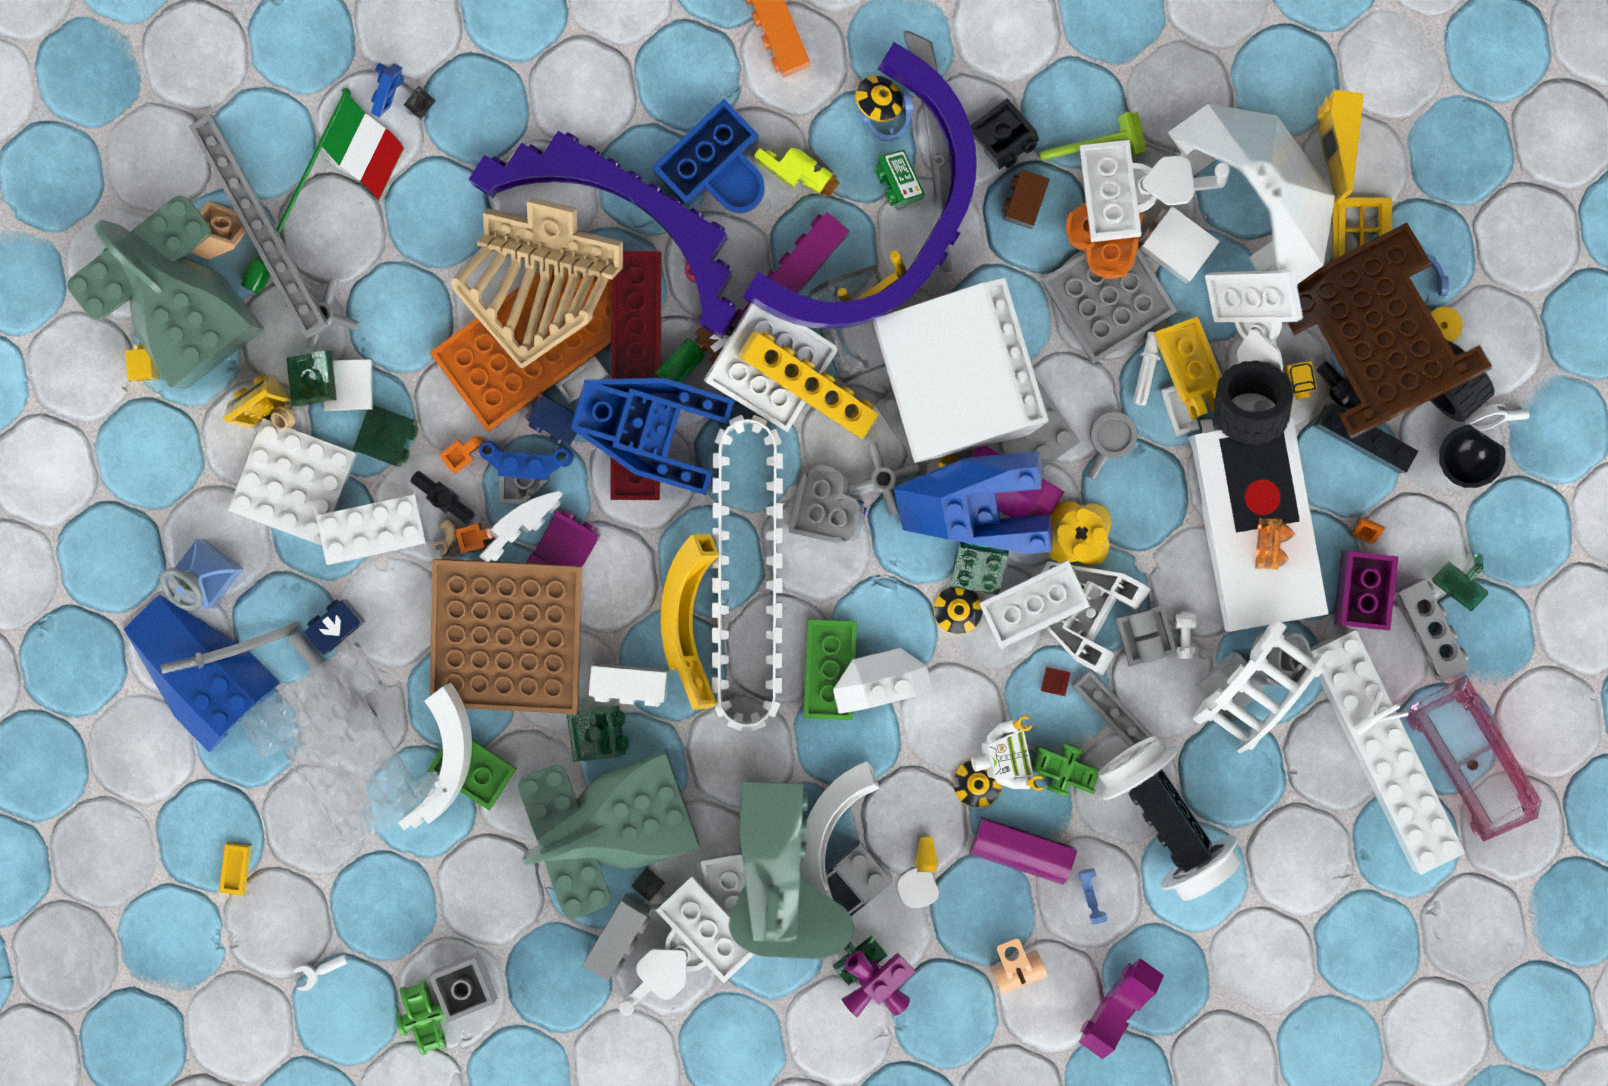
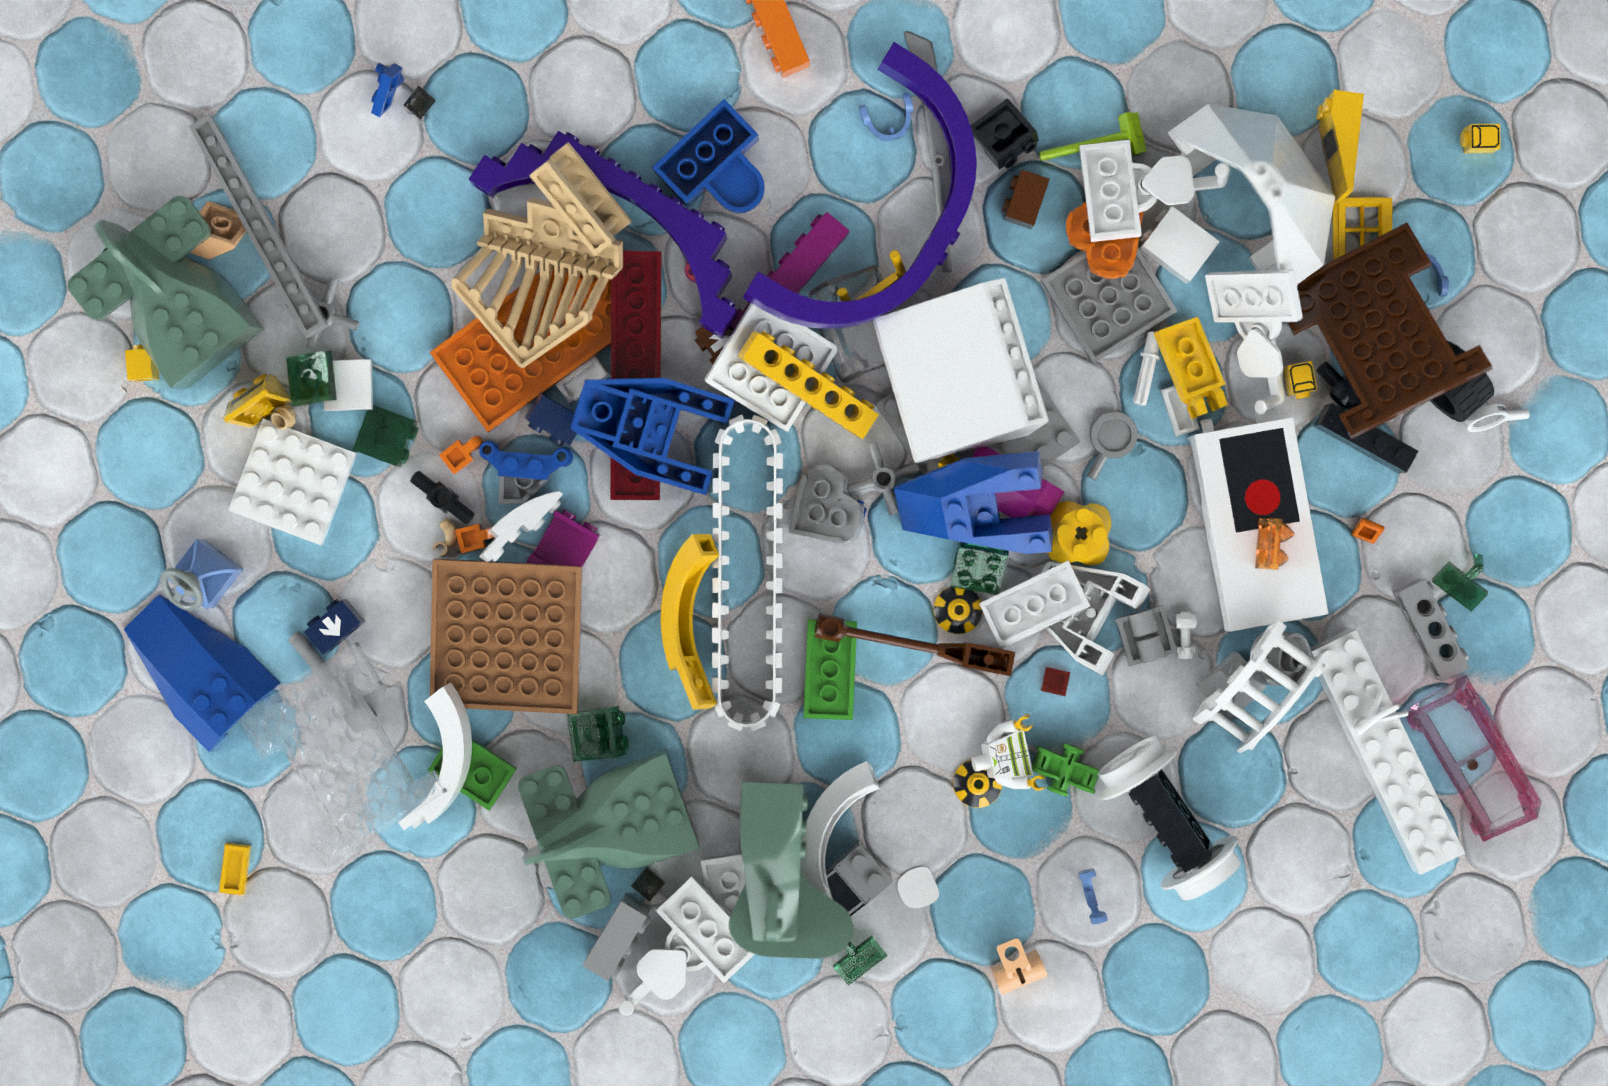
(201, 659): light grey sword -> none
(313, 973): white piece -> none
(359, 148): flag -> none
(370, 529): white brick -> none
(422, 1018): bright green axle -> none
(463, 987): light grey brick -> none
(581, 198): none -> tan fence
(628, 684): white brick -> none
(681, 362): green tile -> none
(800, 166): neon yellow plate -> none
(873, 104): dish -> none
(878, 983): magenta brick -> none
(881, 680): white wedge -> none
(899, 178): slope -> none
(926, 855): yellow cone -> none
(964, 654): none -> reddish brown bar
(1023, 851): magenta brick -> none
(1110, 708): light grey tile -> none
(1129, 993): magenta brick -> none
(1259, 379): black tyre -> none
(1366, 590): magenta brick -> none
(1448, 322): yellow piece -> none
(1471, 457): black cylinder -> none
(1480, 138): none -> yellow brick

